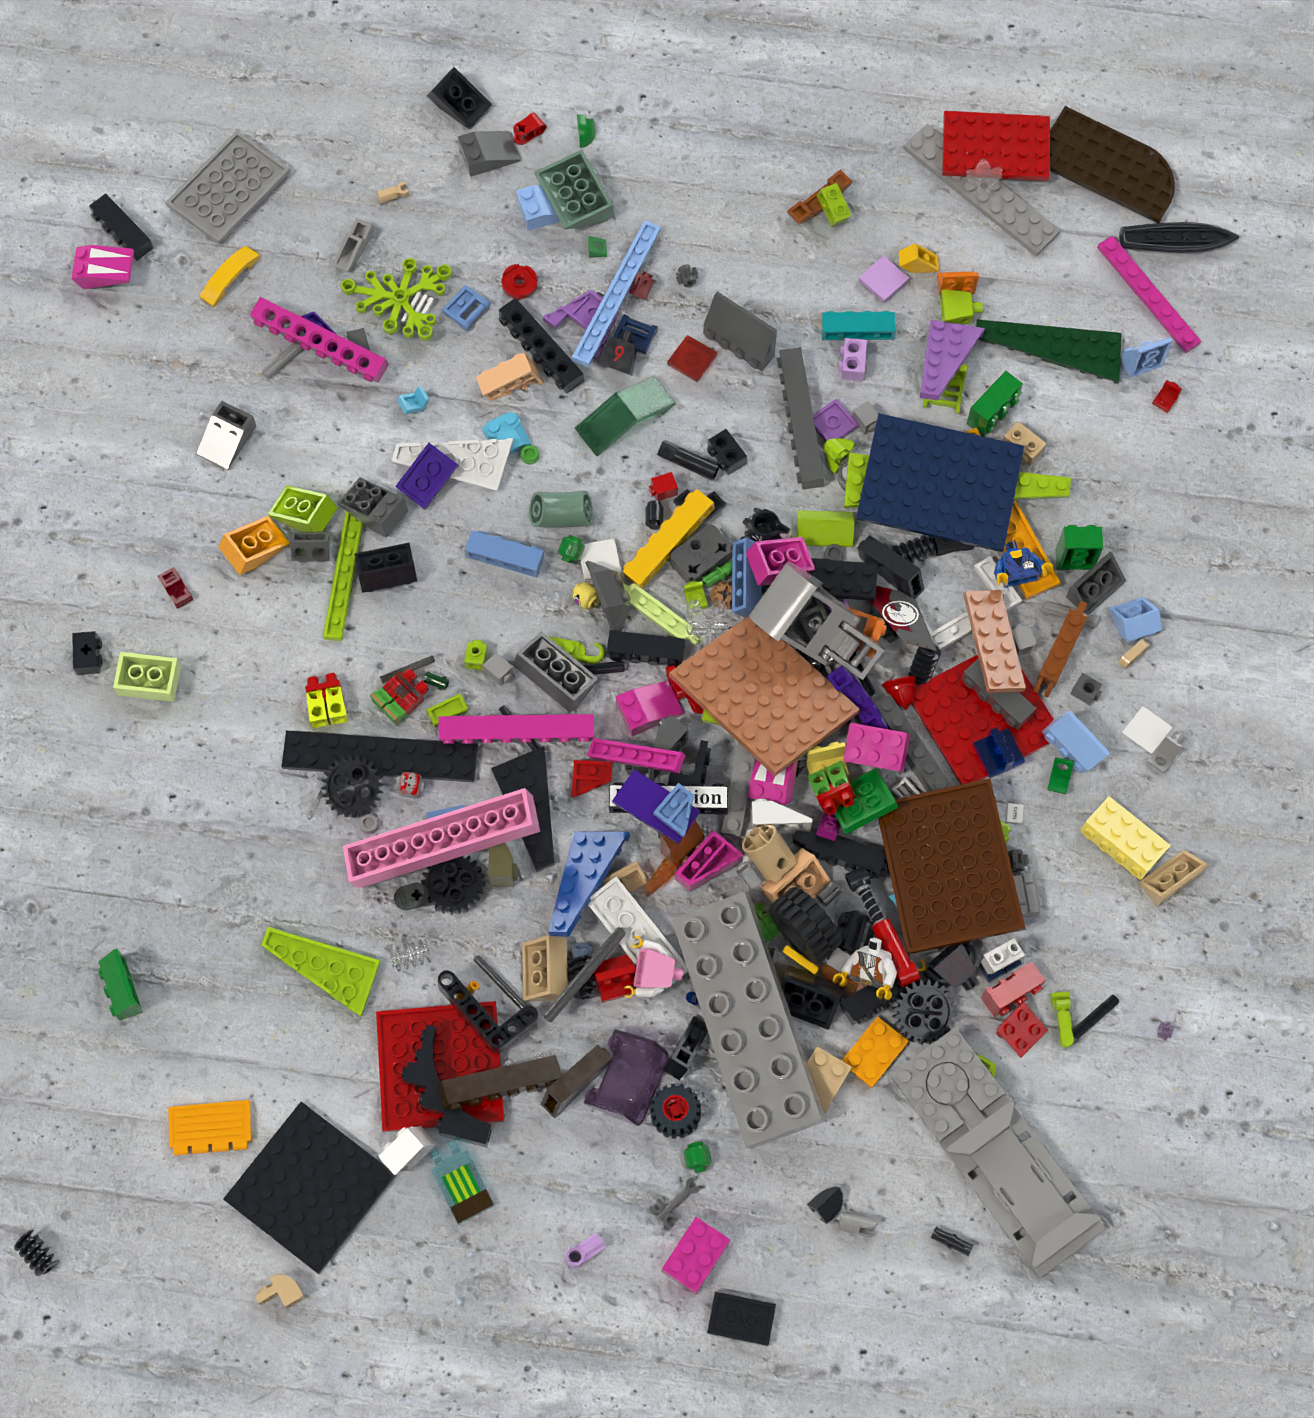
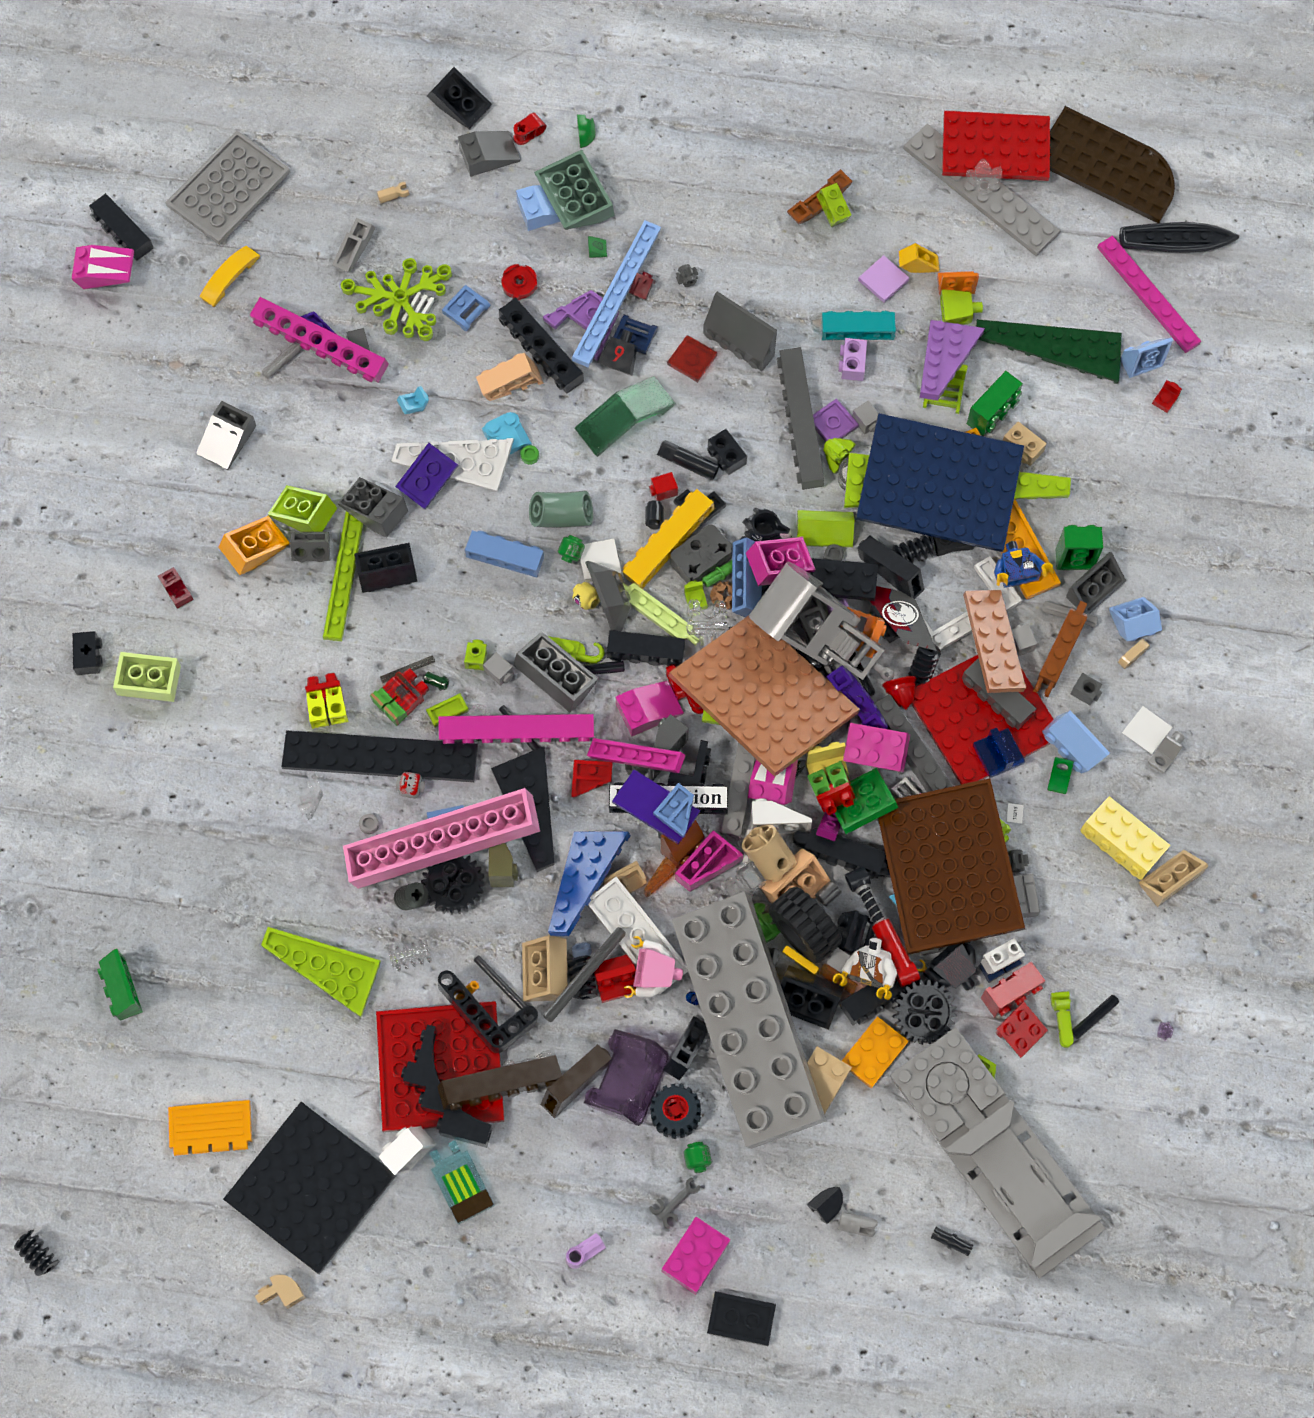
(347, 769): black gear -> none

